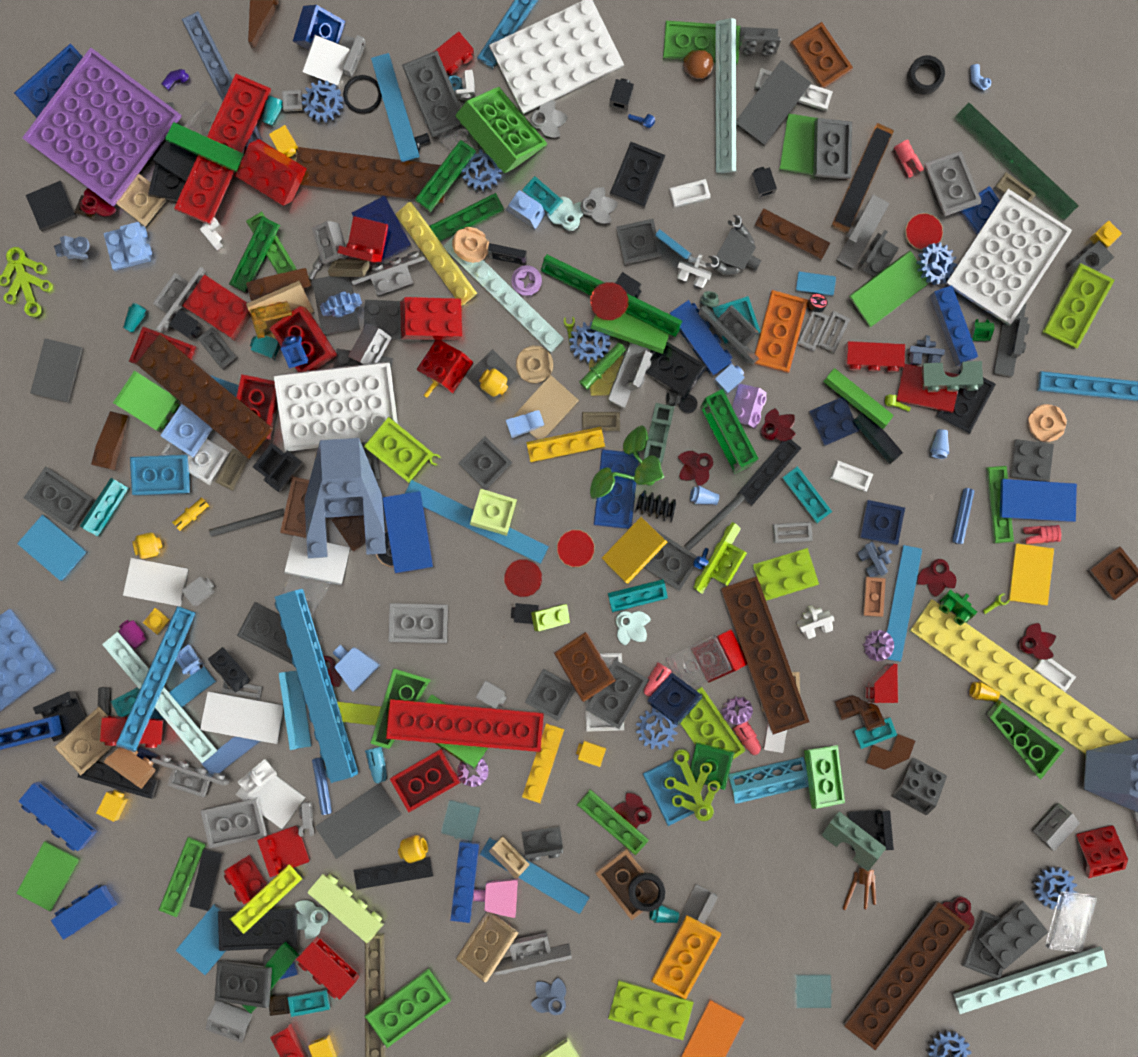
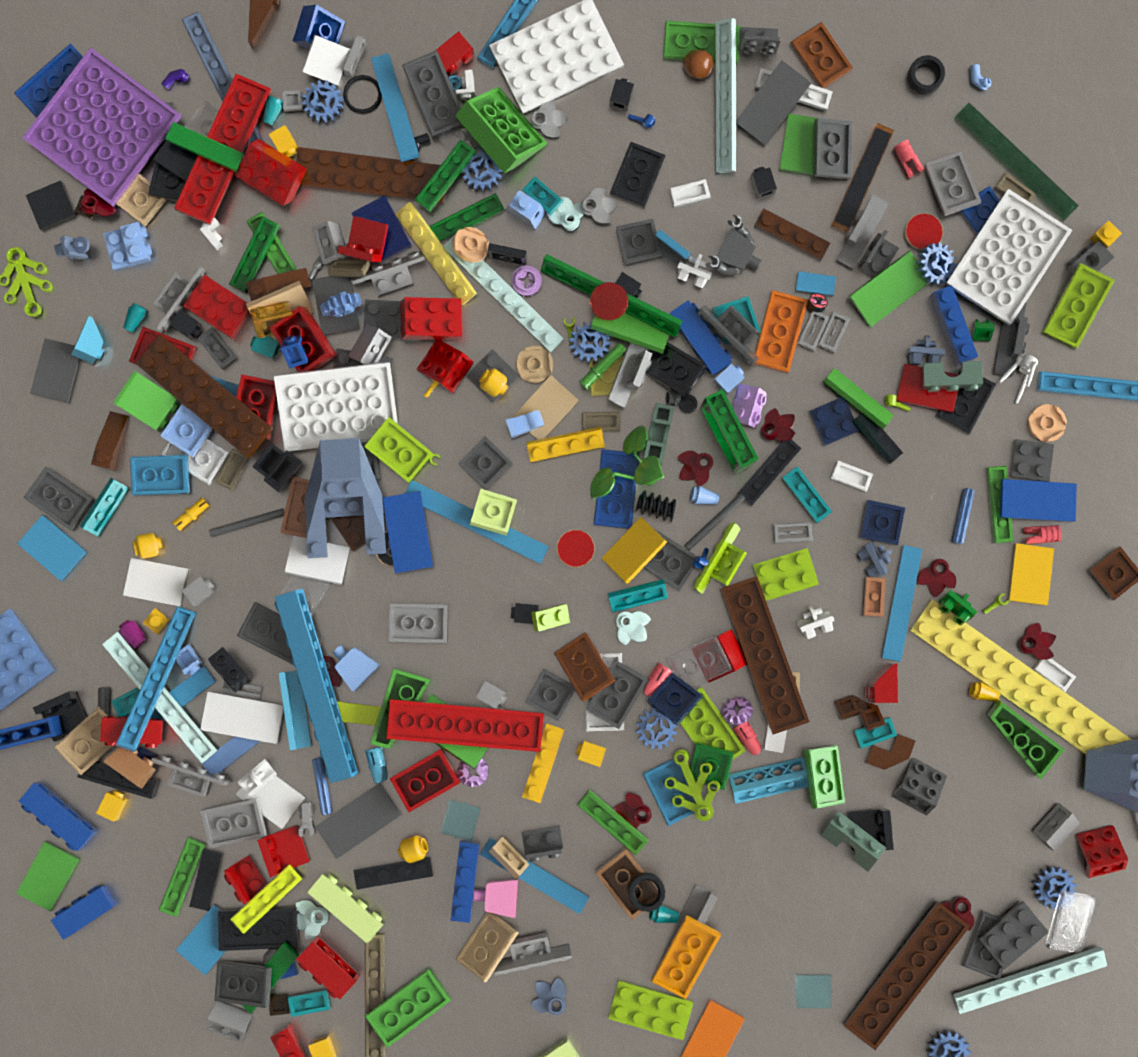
(89, 343): none -> medium azure slope
(523, 578): clear red tile -> none
(709, 299): sand green plate -> none
(865, 878): dark orange plant -> none
(874, 356): red brick -> none
(883, 652): lavender gear -> none
(940, 445): light blue cone -> none
(1027, 366): none -> white plant

